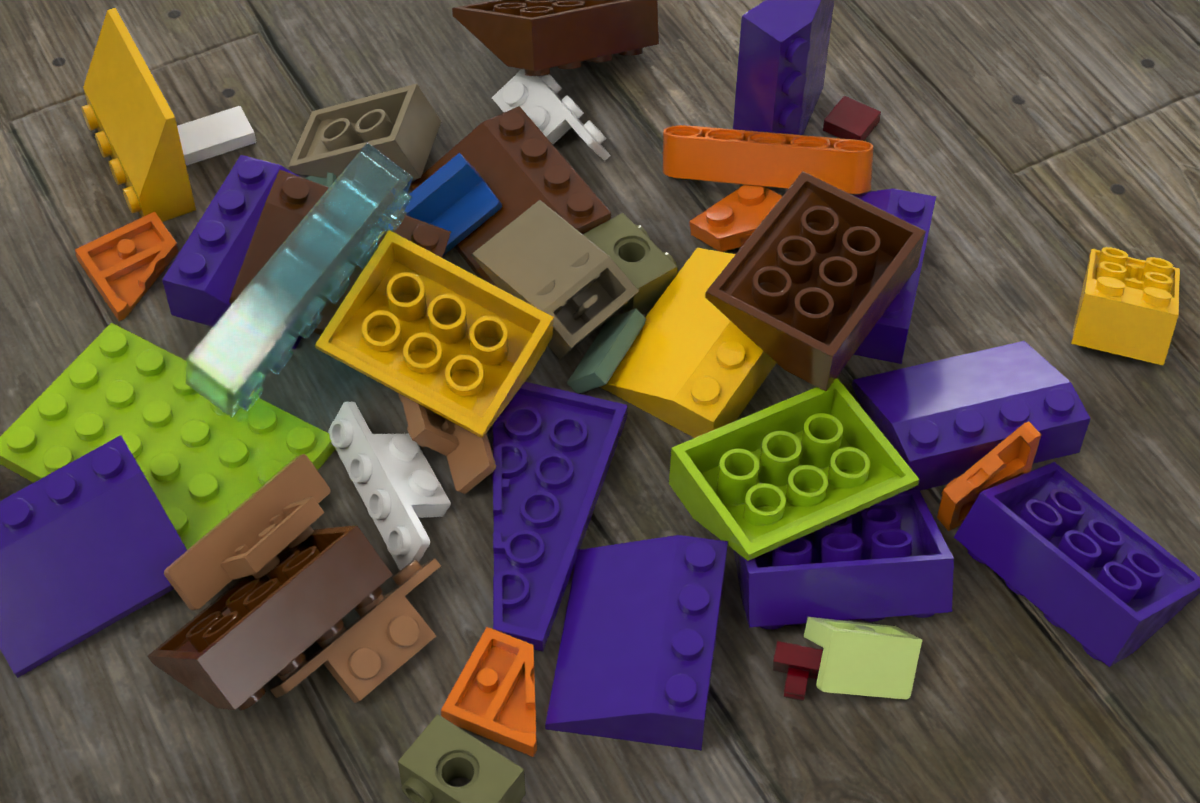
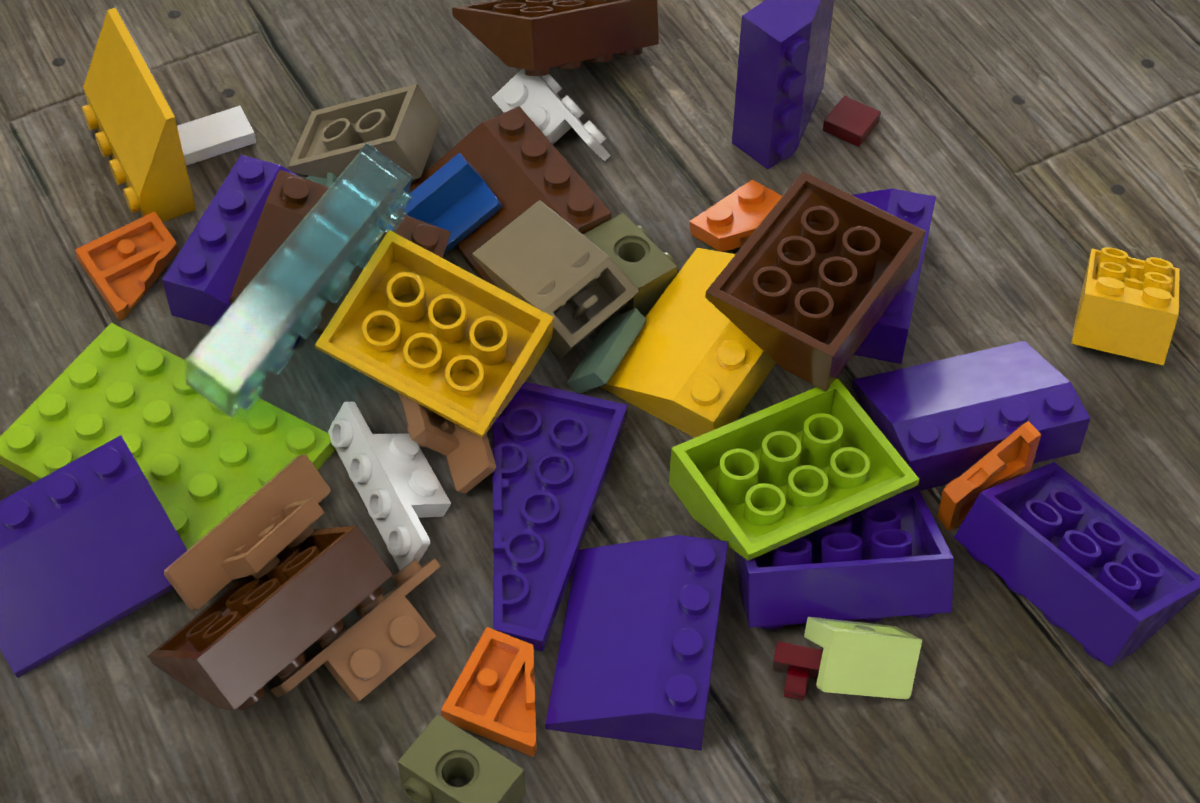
(765, 158): orange beam -> none

